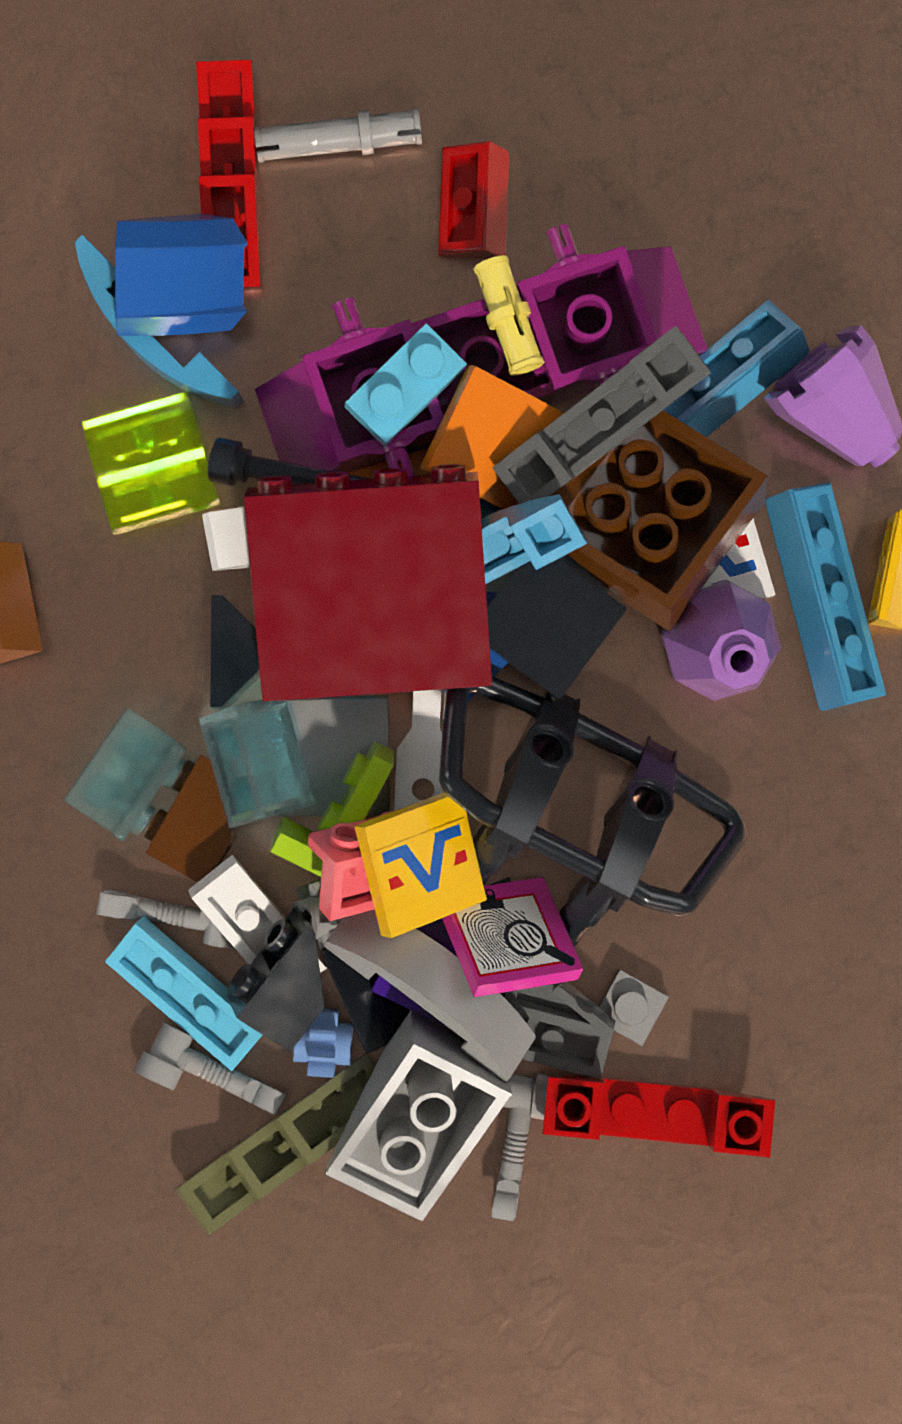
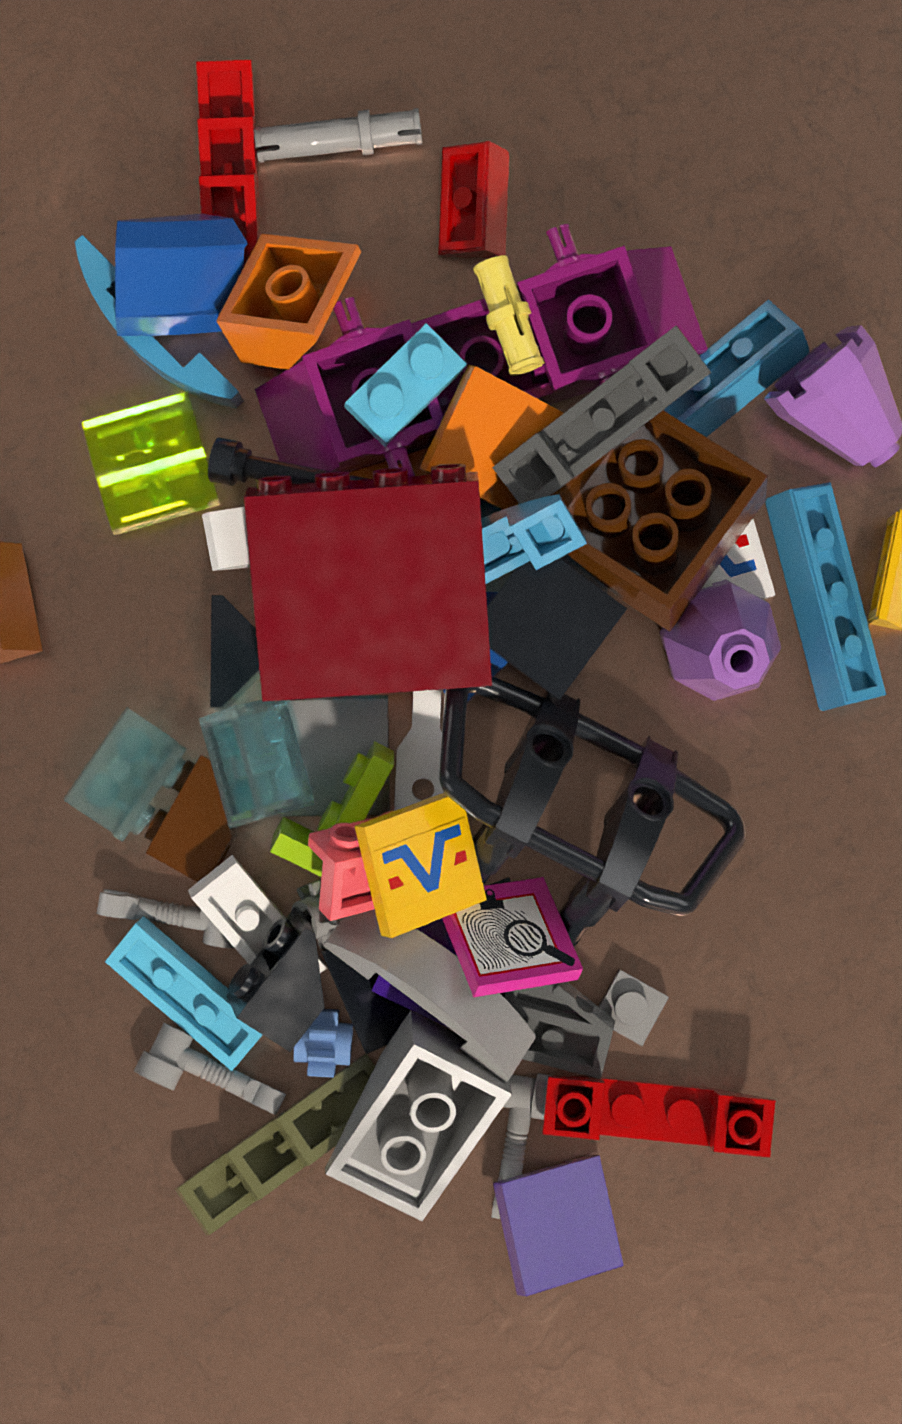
(285, 298): none -> orange slope
(558, 1225): none -> tile

